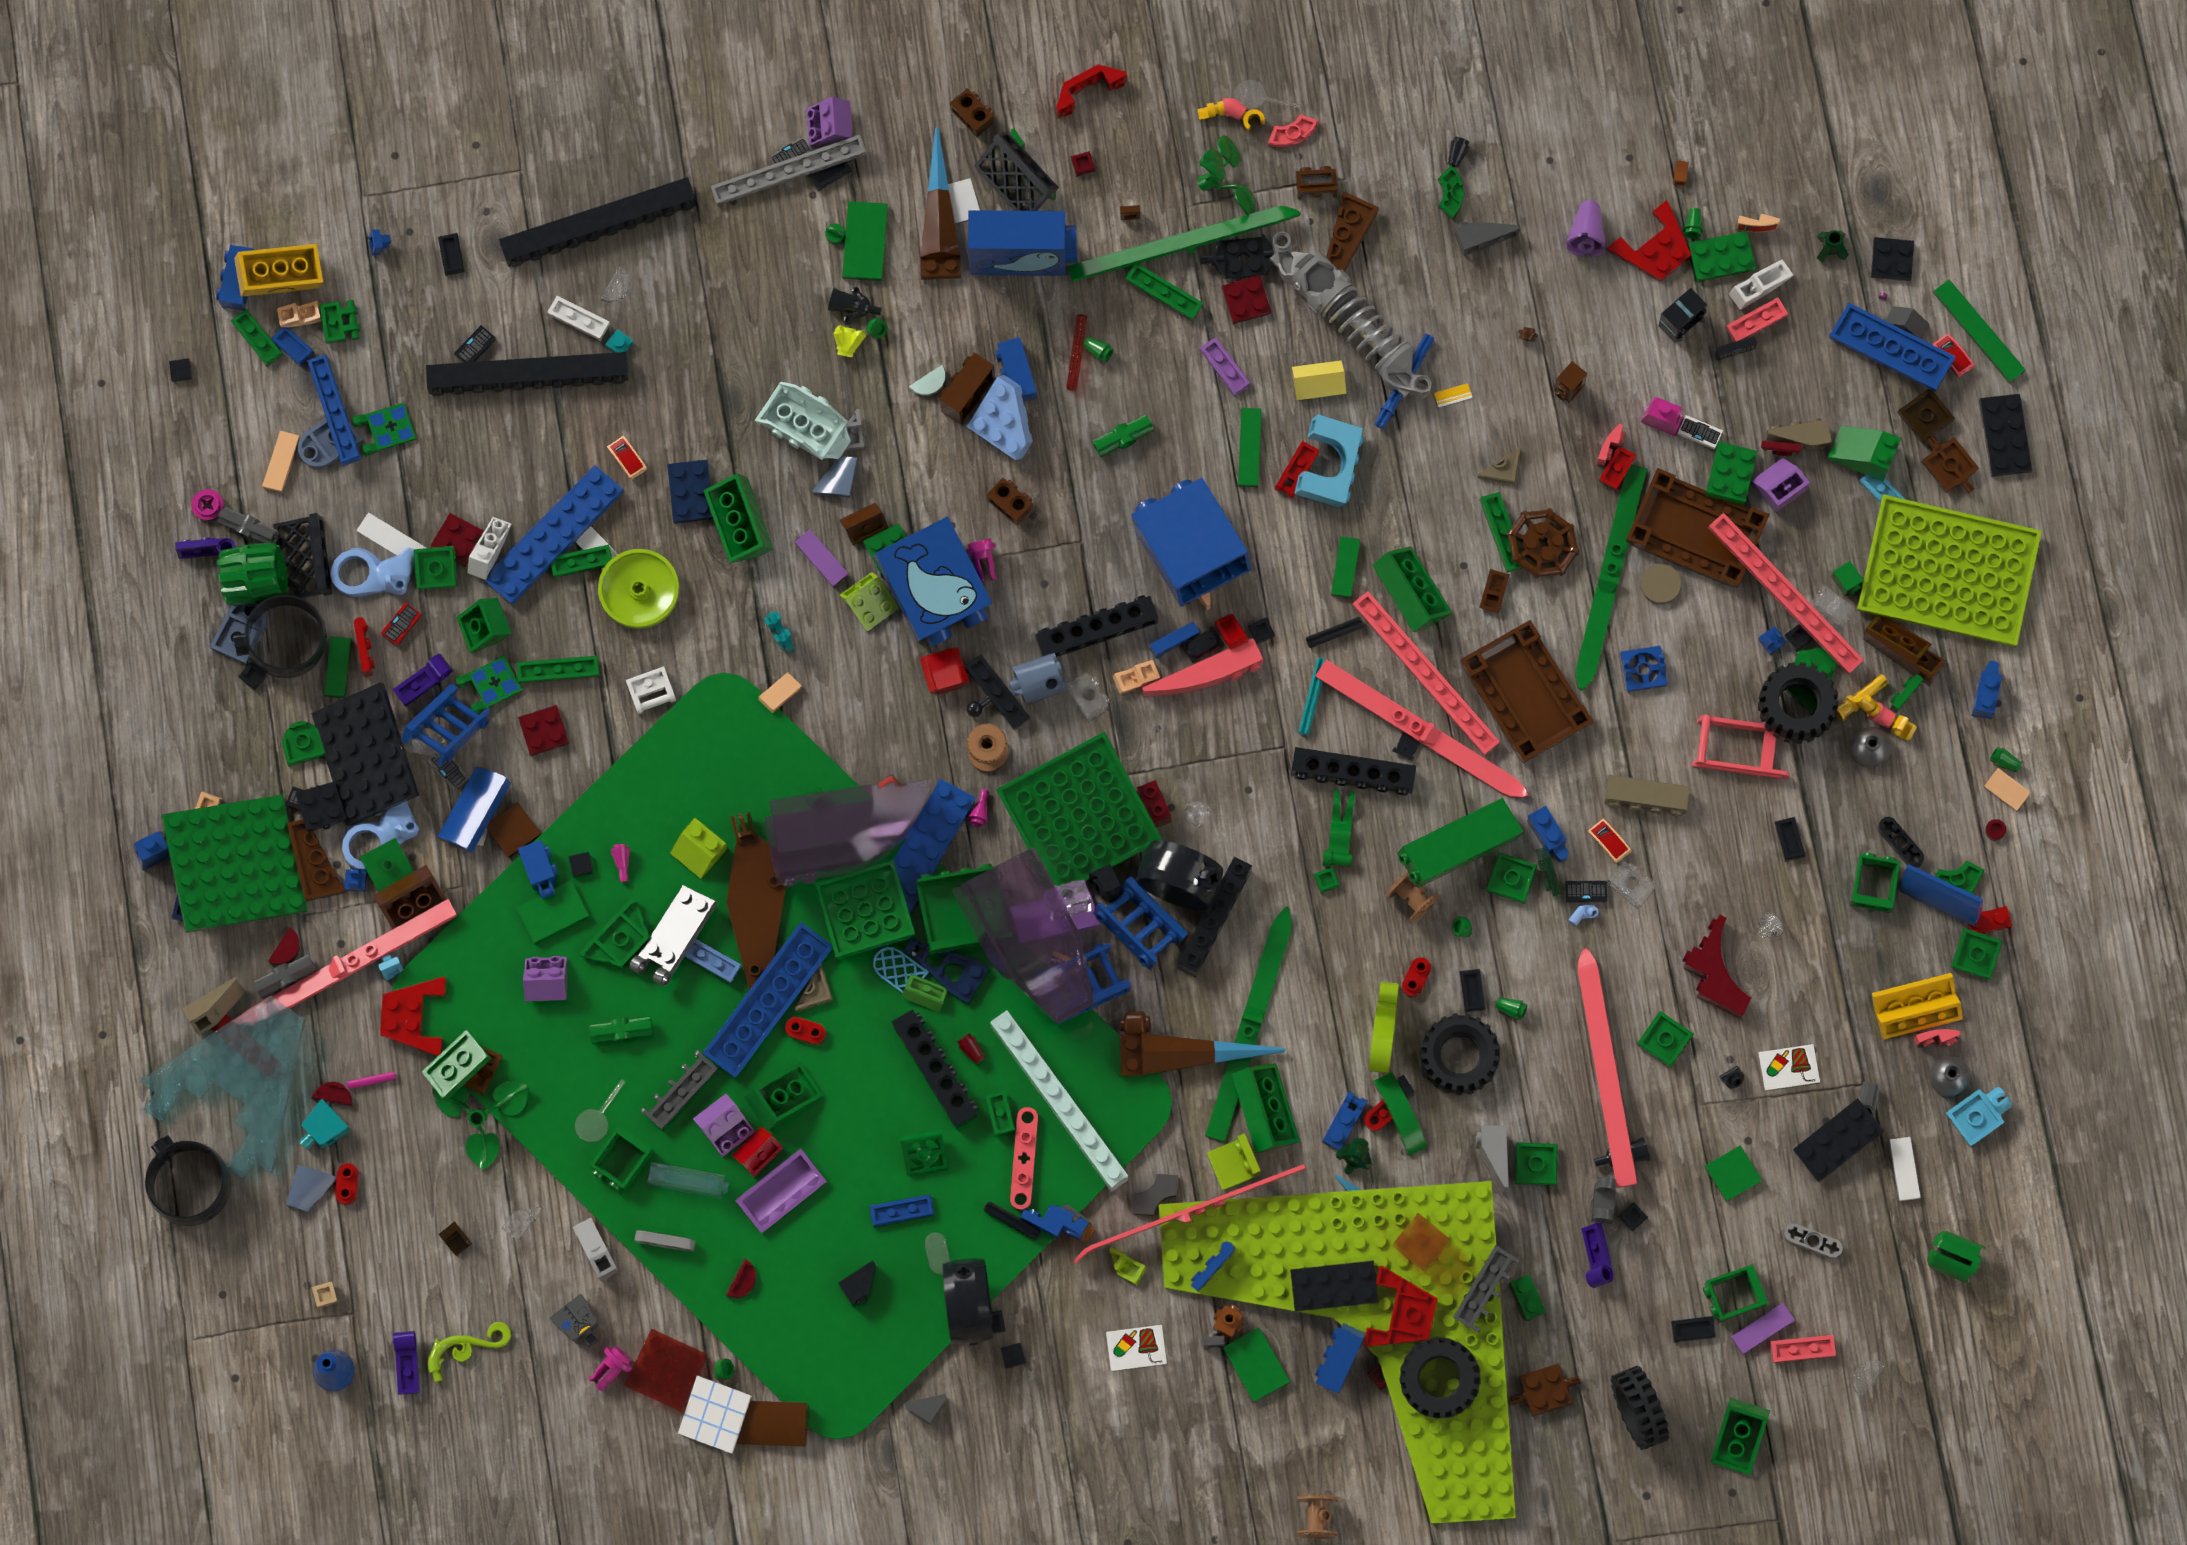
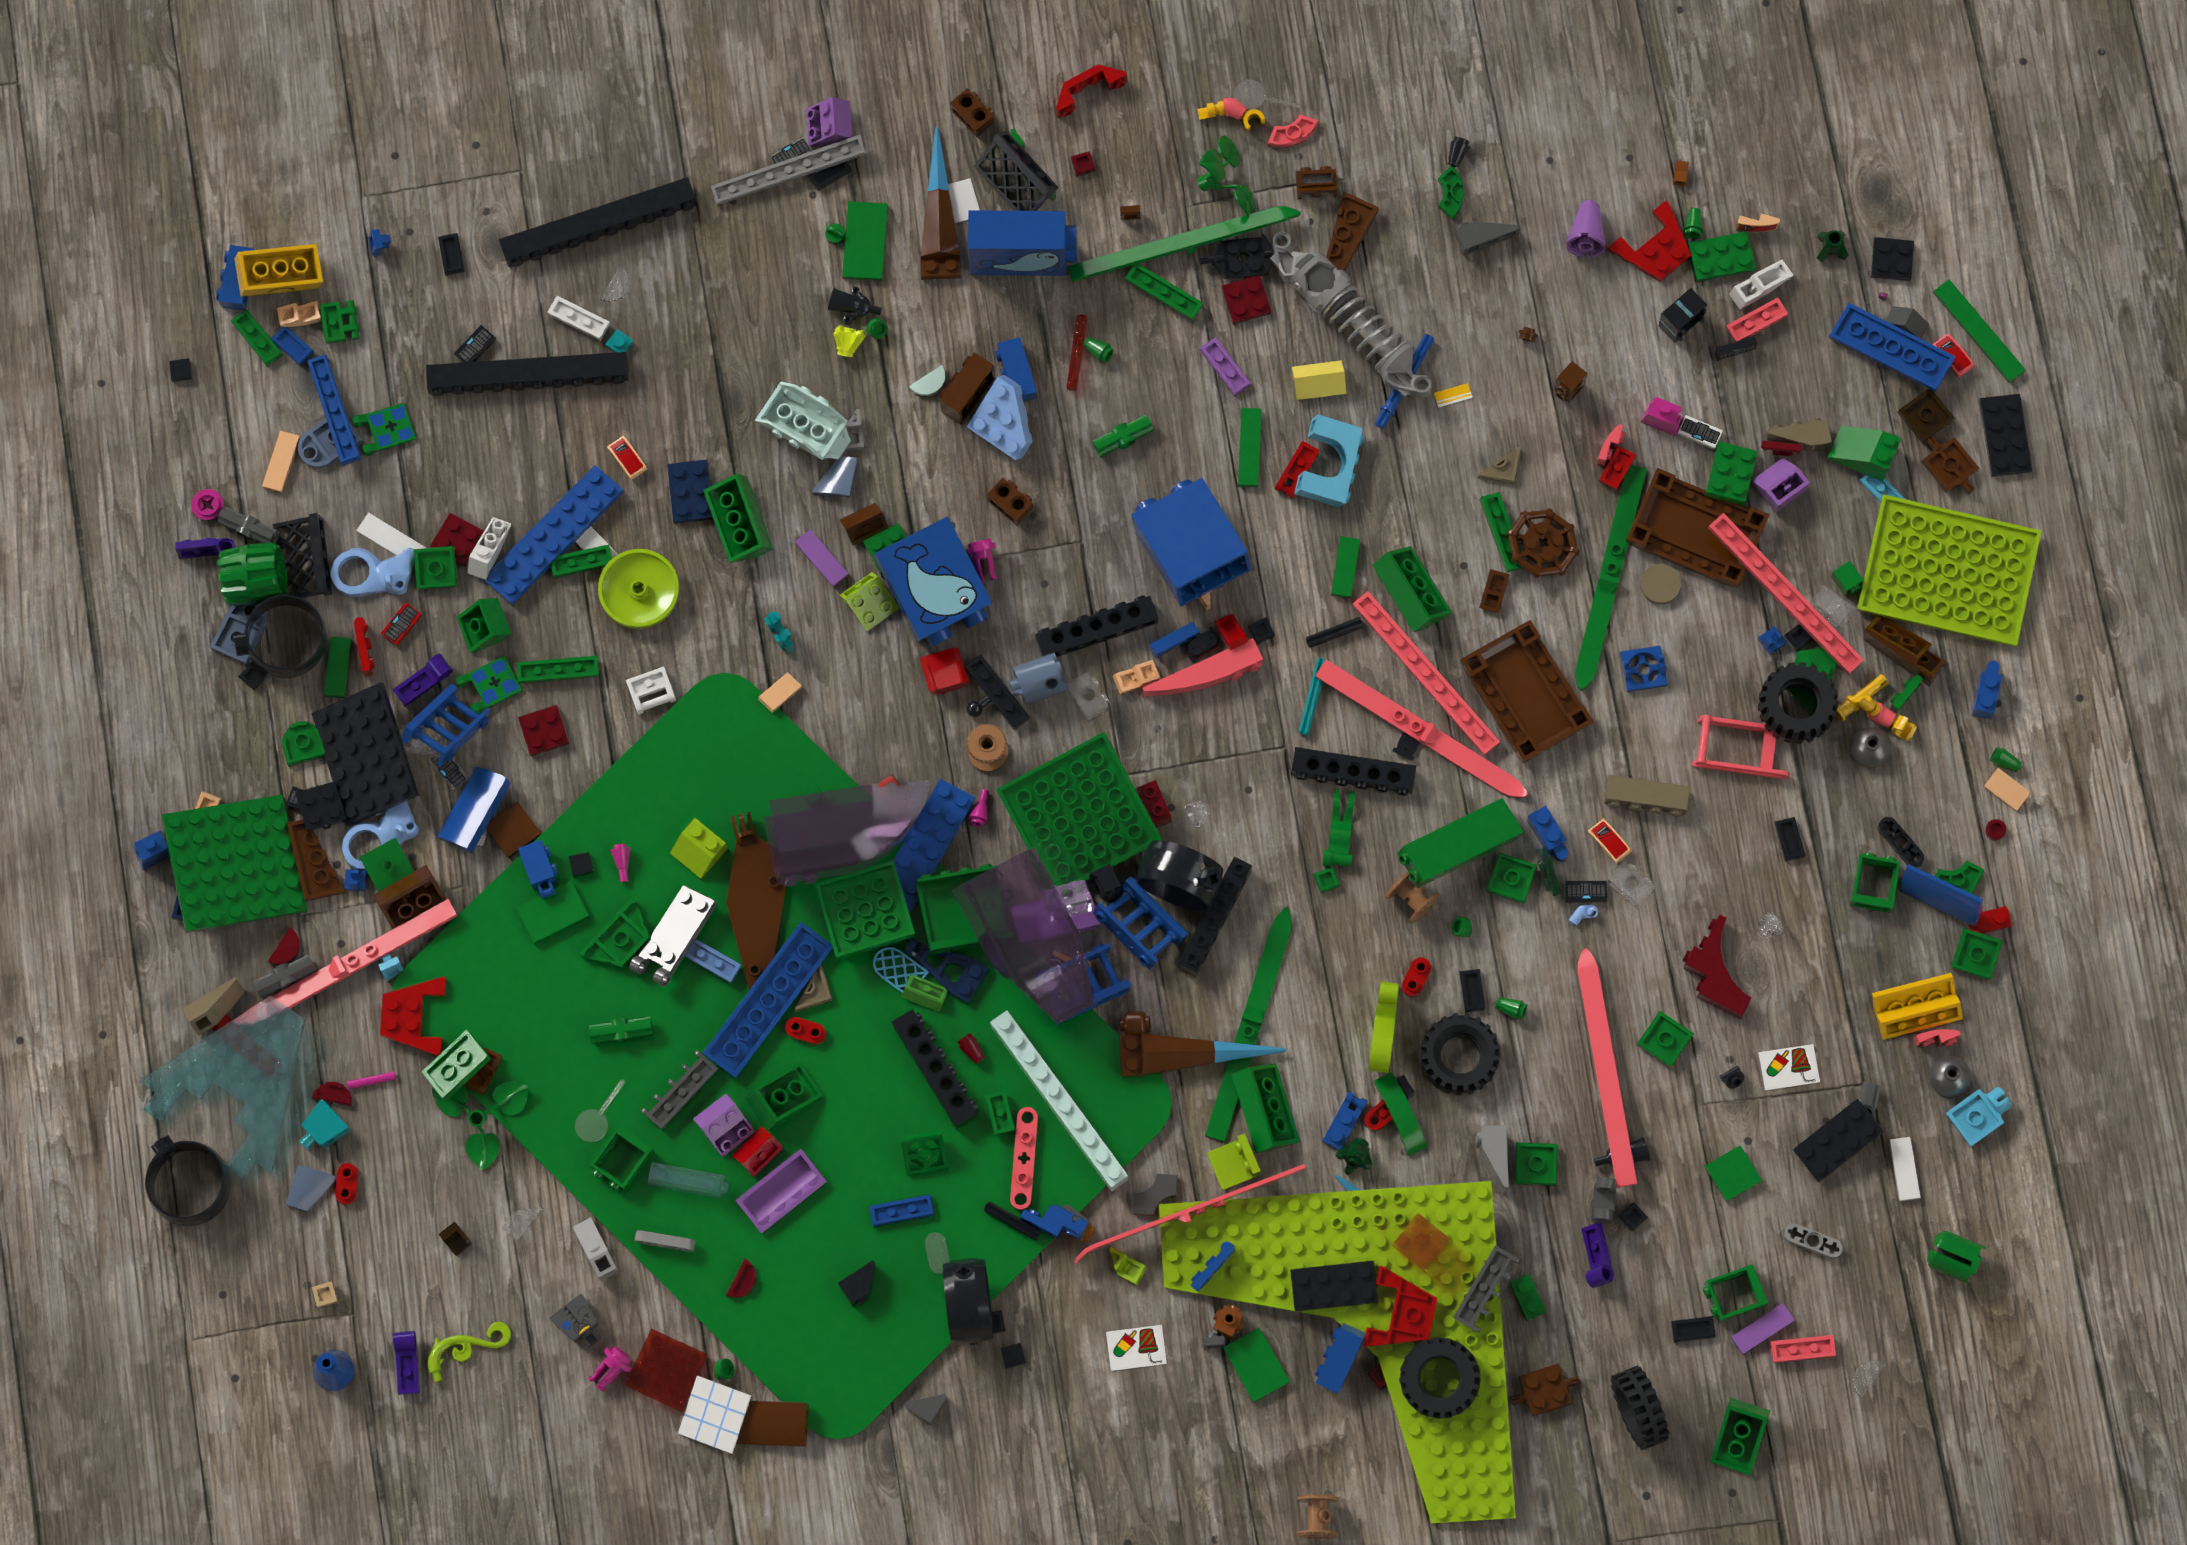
(545, 978): medium lavender slope -> none

